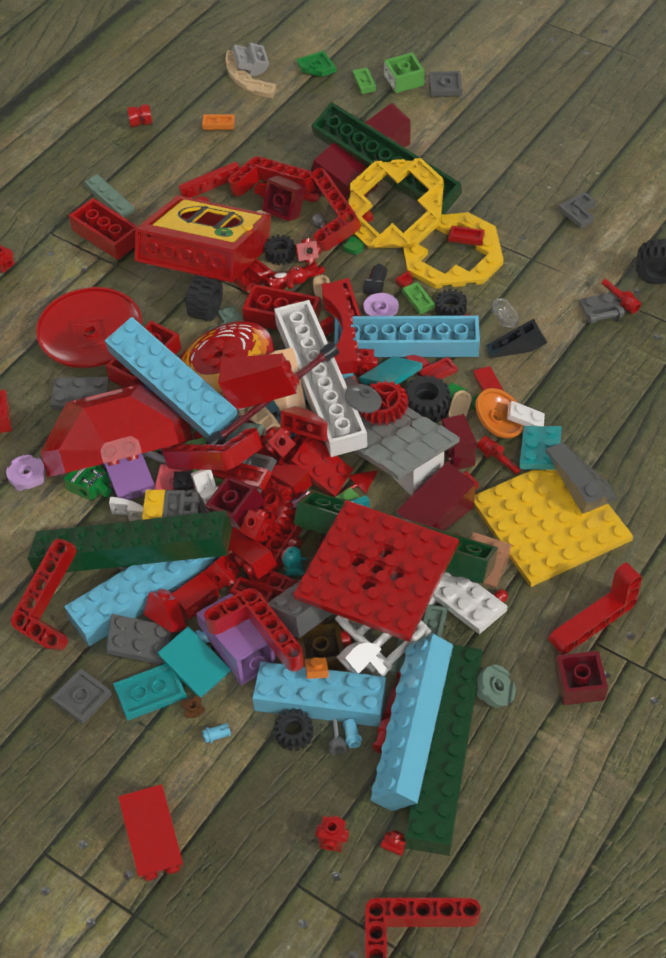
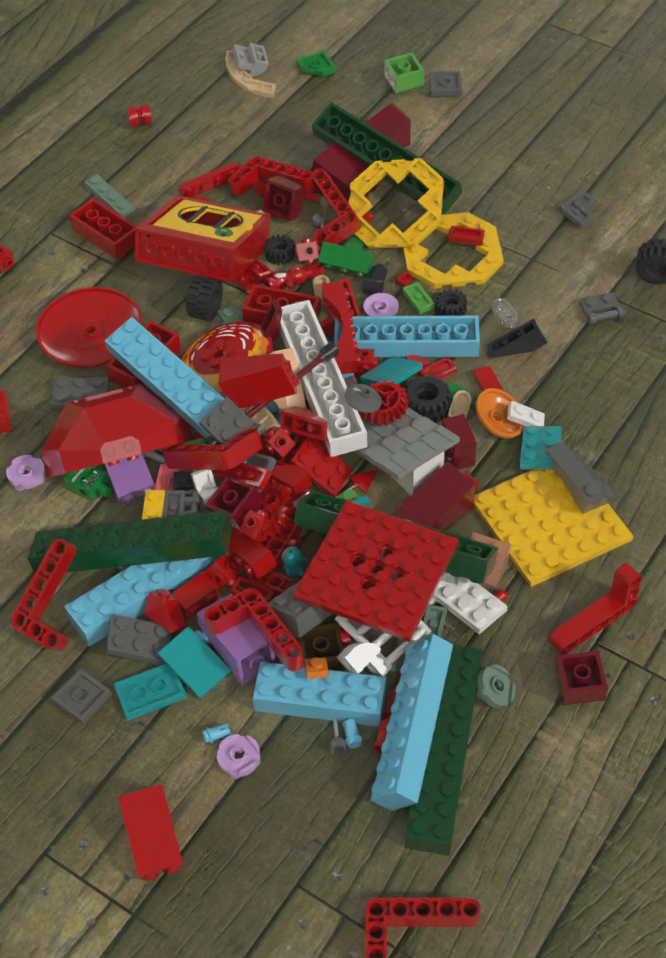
(126, 507): white slope -> none
(193, 712): reddish brown plate -> none
(218, 122): orange plate -> none
(226, 421): none -> dark grey plate
(238, 767): none -> lavender plate
(272, 320): none -> dark red slope
(293, 740): black tyre -> none
(332, 833): red brick -> none
(346, 258): none -> green brick
(364, 80): bright green plate -> none
(394, 842): red plate -> none
(491, 448): red piece -> none
(629, 301): red piece -> none

